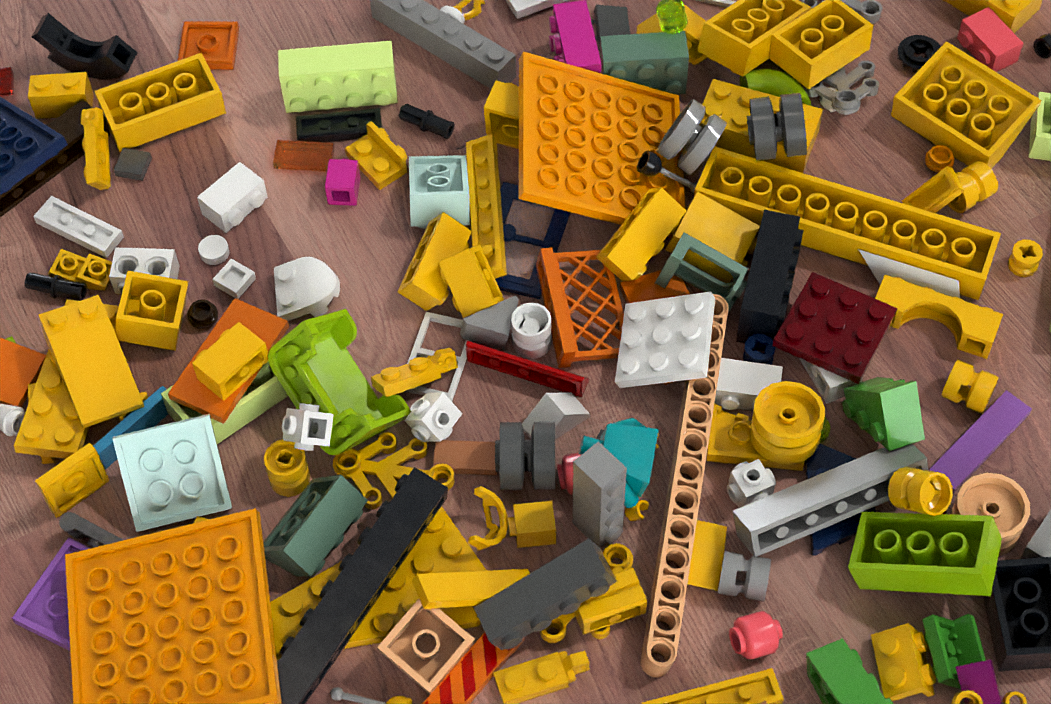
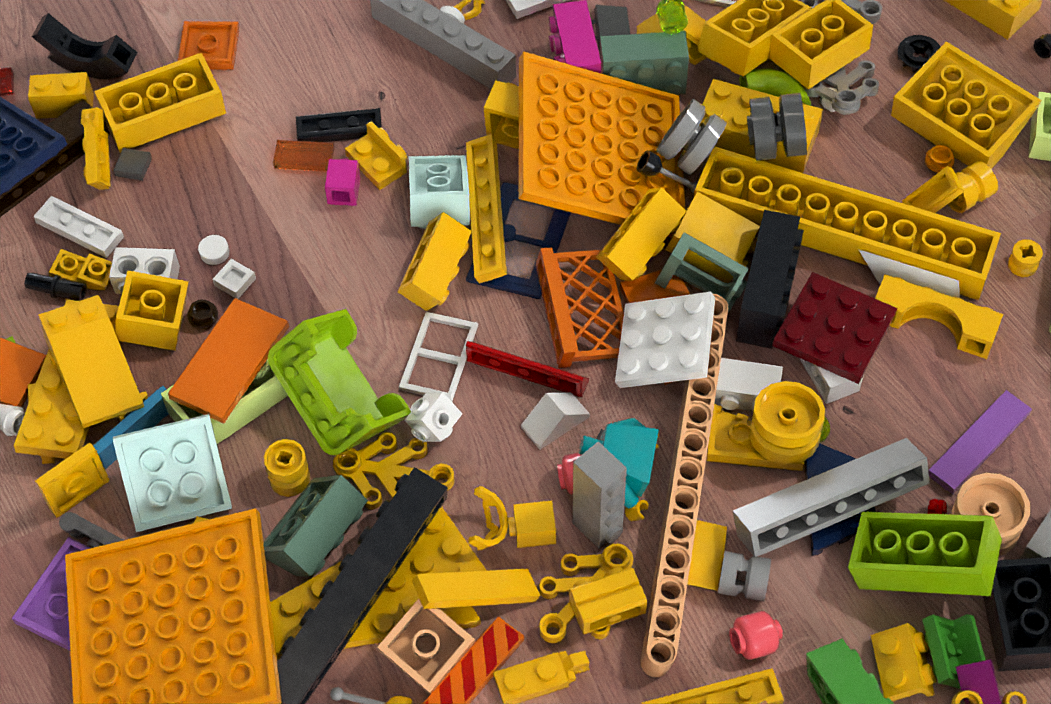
(230, 360): yellow brick -> none
(232, 197): white brick -> none
(304, 288): white slope -> none
(307, 427): white brick -> none
(337, 76): yellowish green brick -> none
(415, 373): yellow hinge -> none
(426, 121): black axle -> none
(466, 456): nougat tile -> none
(470, 281): yellow brick -> none
(490, 325): light grey slope -> none
(517, 455): dark grey wheel -> none
(531, 330): white wheel -> none
(545, 595): dark grey brick -> none
(750, 483): white brick -> none
(759, 342): dark blue wheel -> none
(886, 410): bright green wedge -> none
(920, 491): yellow wheel -> none
(981, 385): yellow wheel -> none
(989, 40): coral brick -> none

